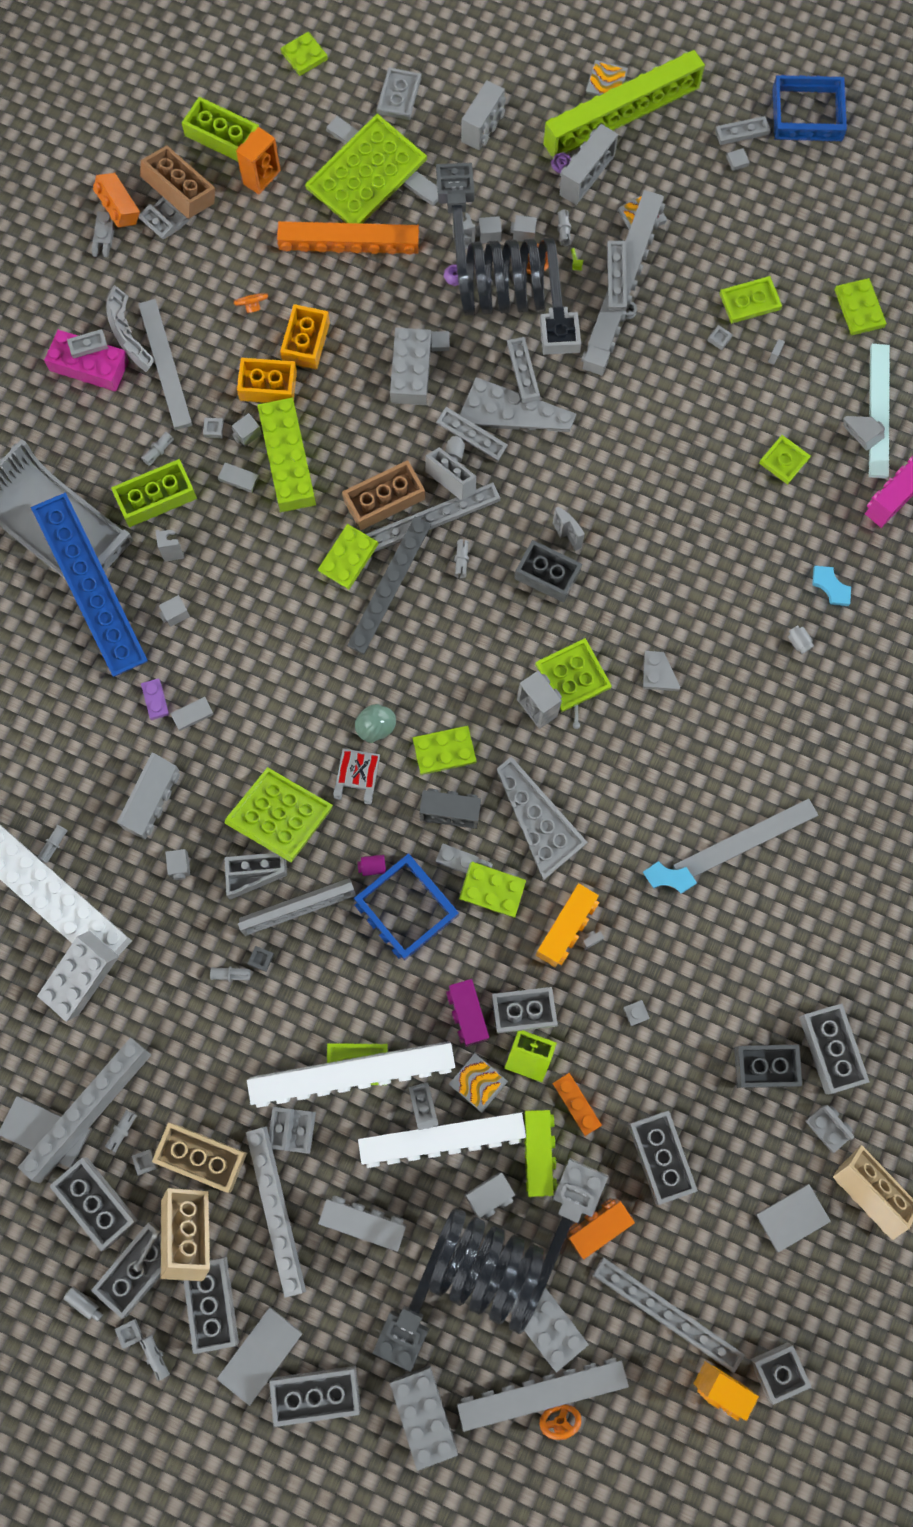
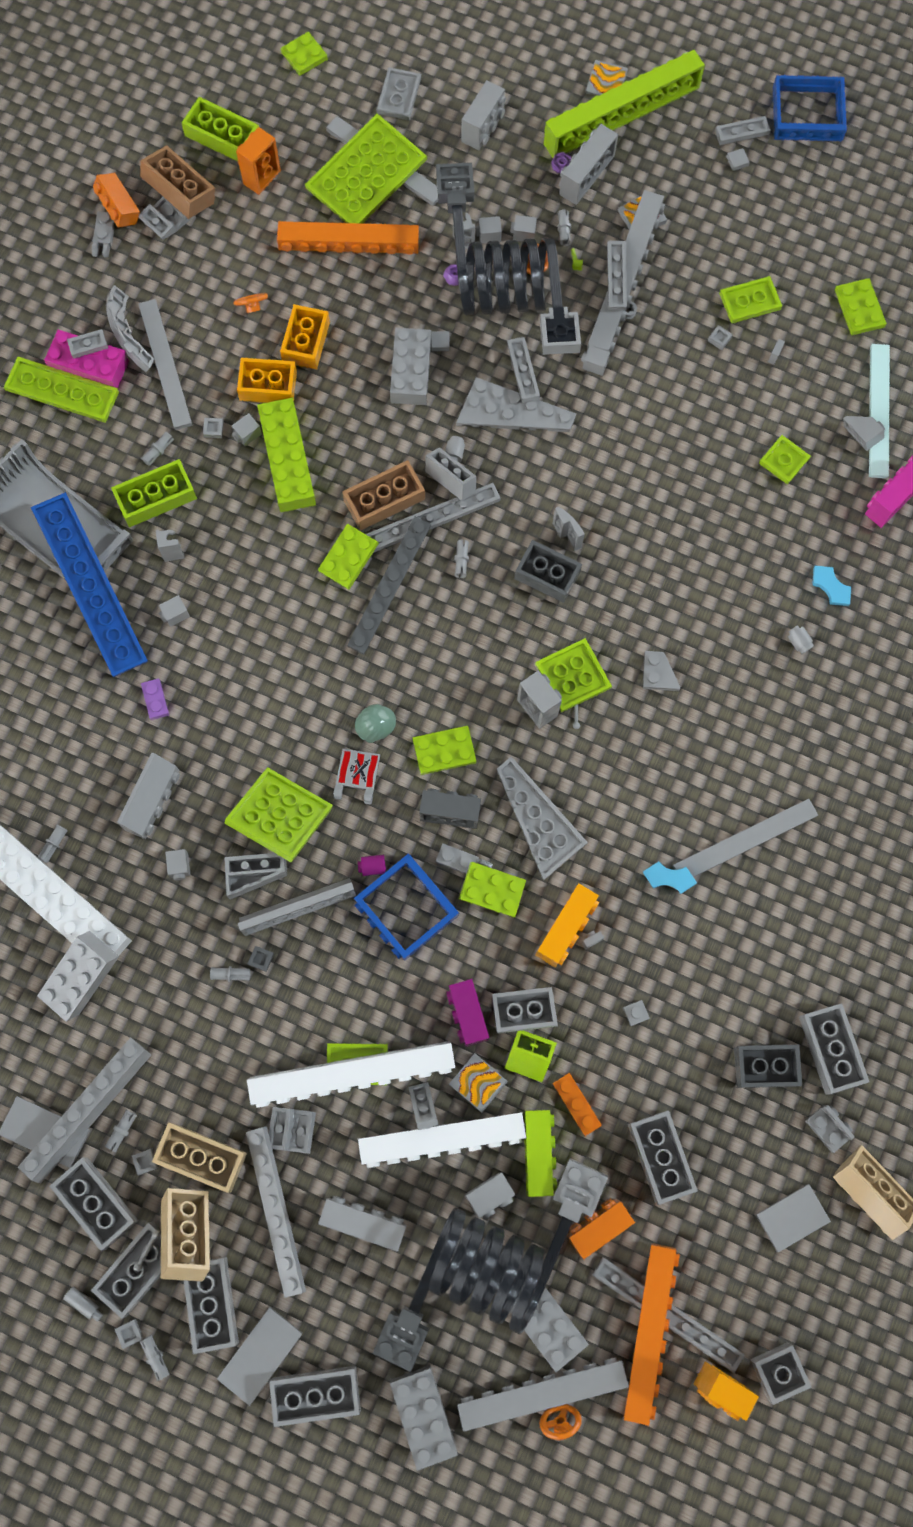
(61, 389): none -> lime plate
(192, 714): light grey tile -> none
(238, 477): light grey tile -> none
(472, 434): light grey plate -> none
(650, 1334): none -> orange brick

